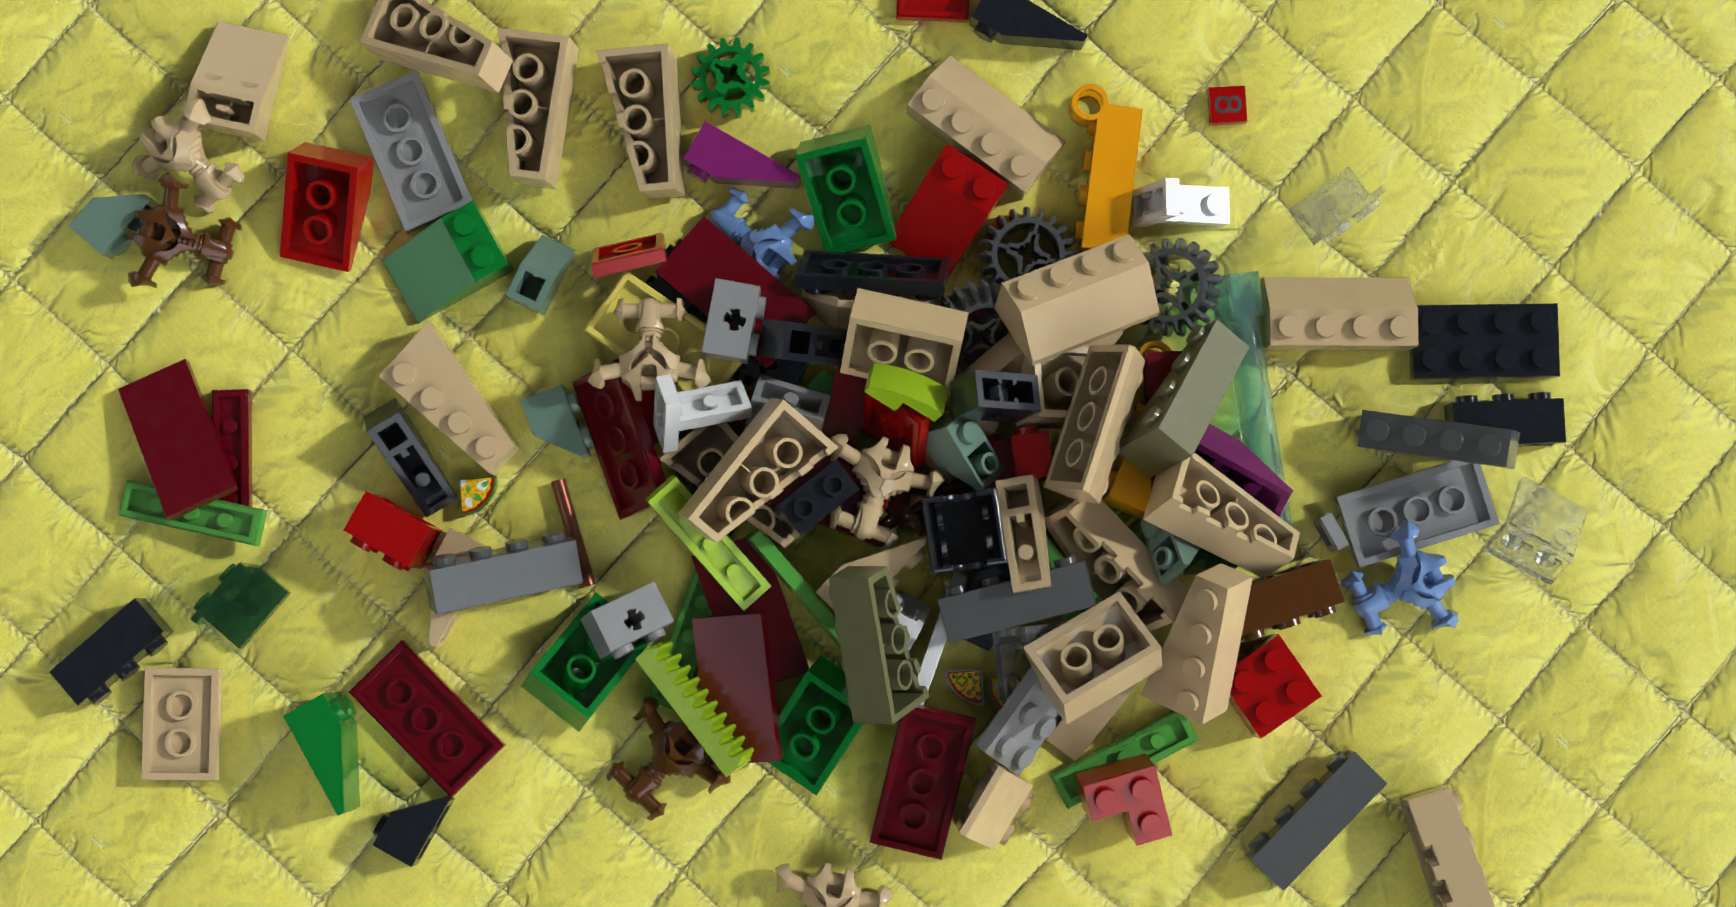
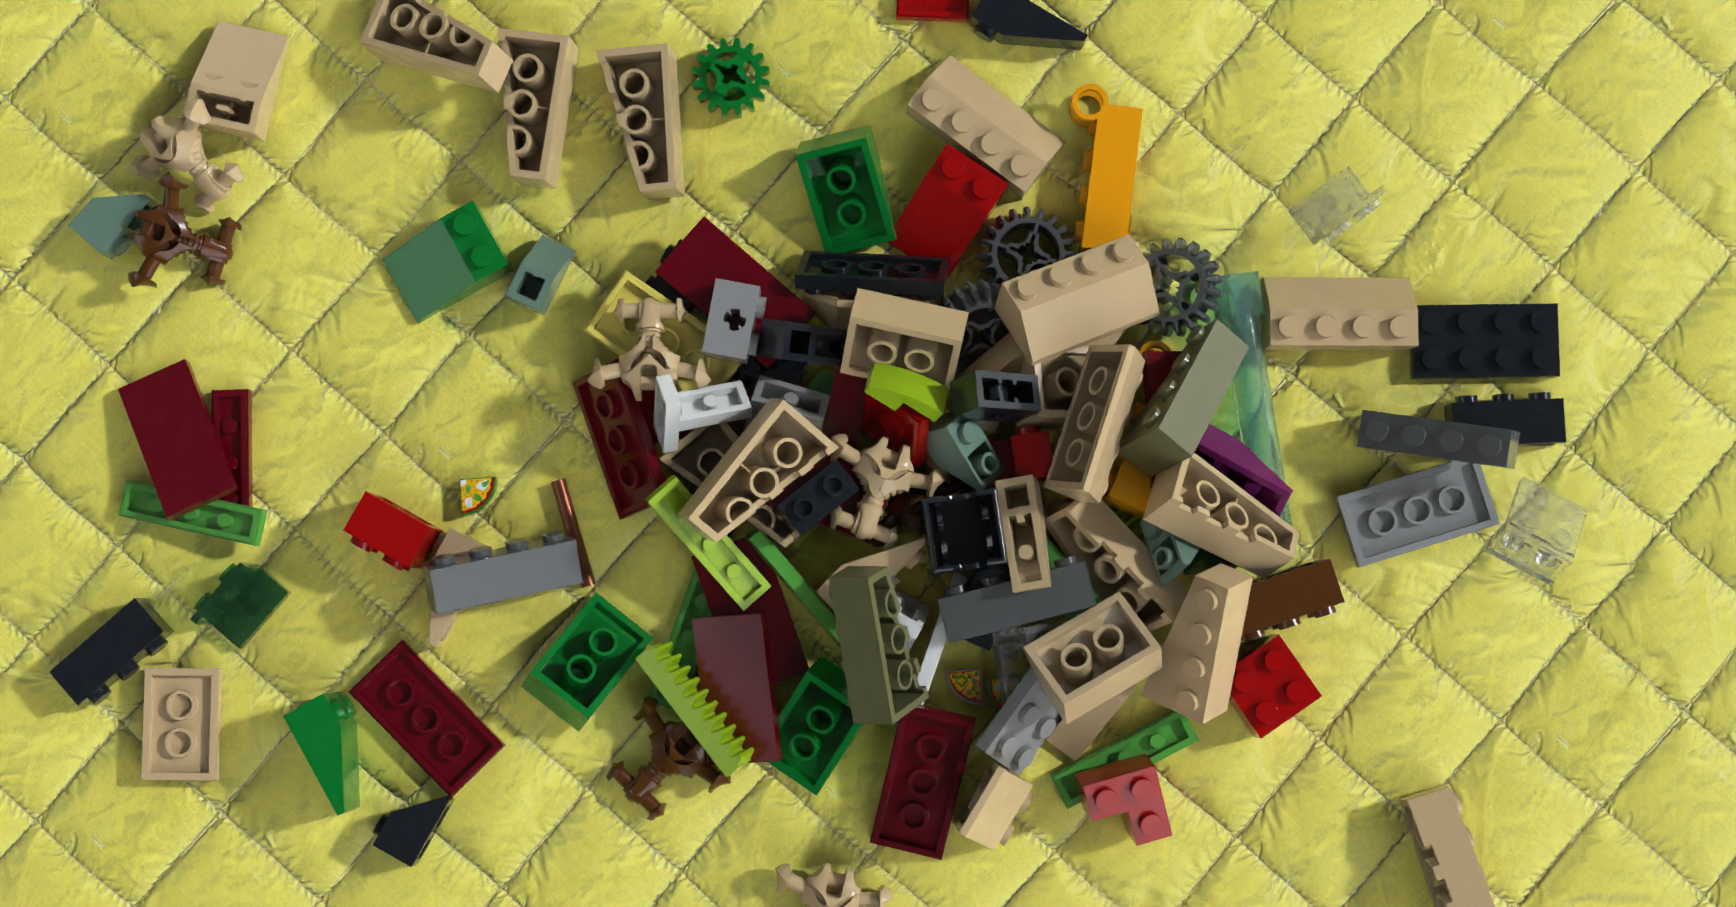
(324, 205): red slope -> none
(409, 457): black slope -> none
(411, 151): light grey plate -> none
(445, 394): tan wedge -> none
(555, 420): sand green slope -> none
(607, 626): light grey brick -> none
(628, 255): red tile -> none
(730, 161): magenta slope -> none
(767, 246): medium blue piece -> none
(1179, 204): white bracket -> none
(1227, 105): red tile -> none
(1315, 819): dark grey brick -> none
(1330, 532): light grey tile -> none
(1414, 580): medium blue piece -> none

